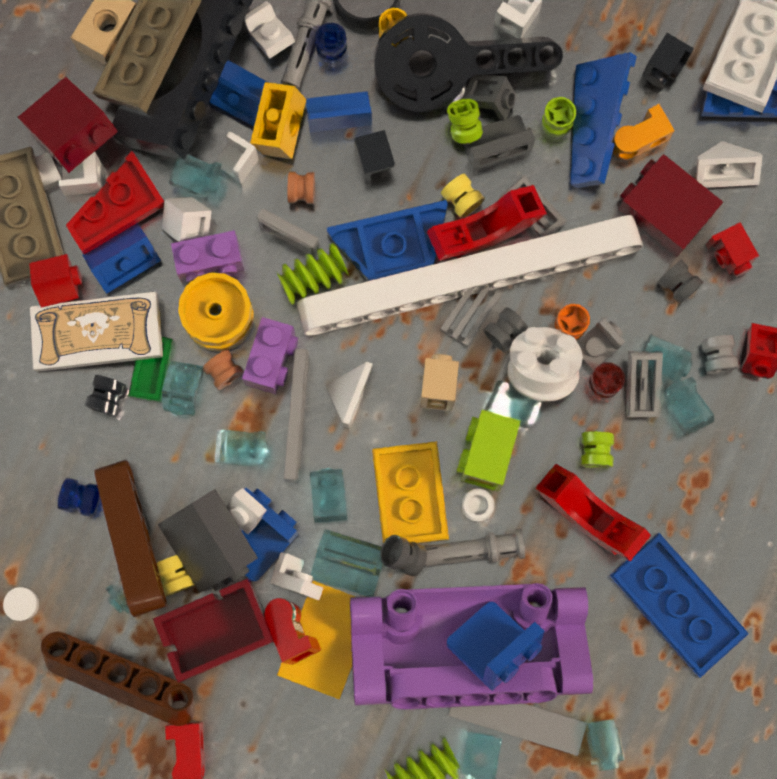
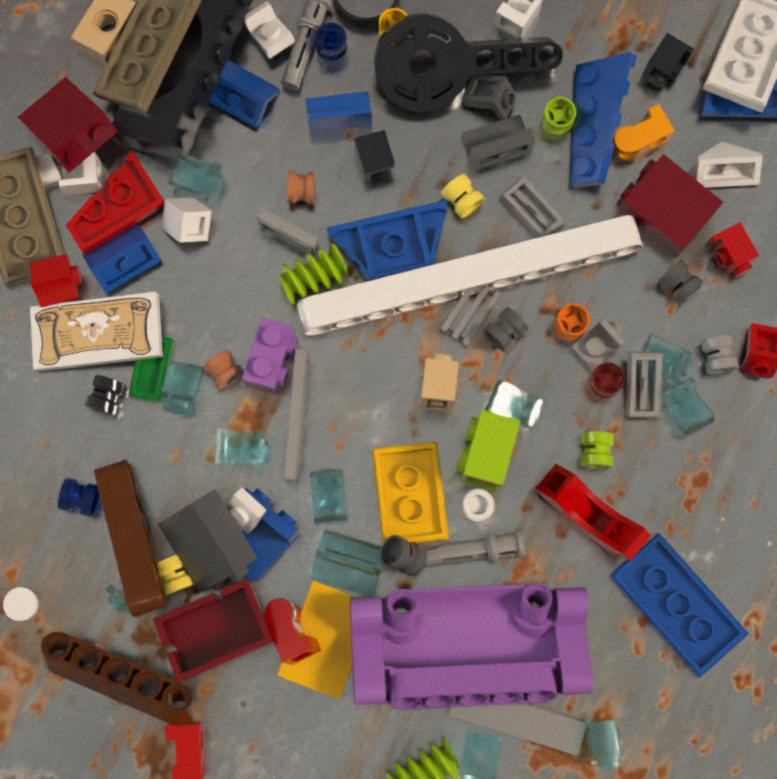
(207, 255): medium lavender brick -> none
(208, 295): yellow wheel -> none
(237, 158): white panel -> none
(278, 120): yellow brick -> none
(288, 575): white bracket -> none
(348, 391): white slope -> none
(465, 121): lime wheel -> none
(489, 227): red arch -> none
(495, 644): blue bracket -> none
(544, 363): white wheel -> none

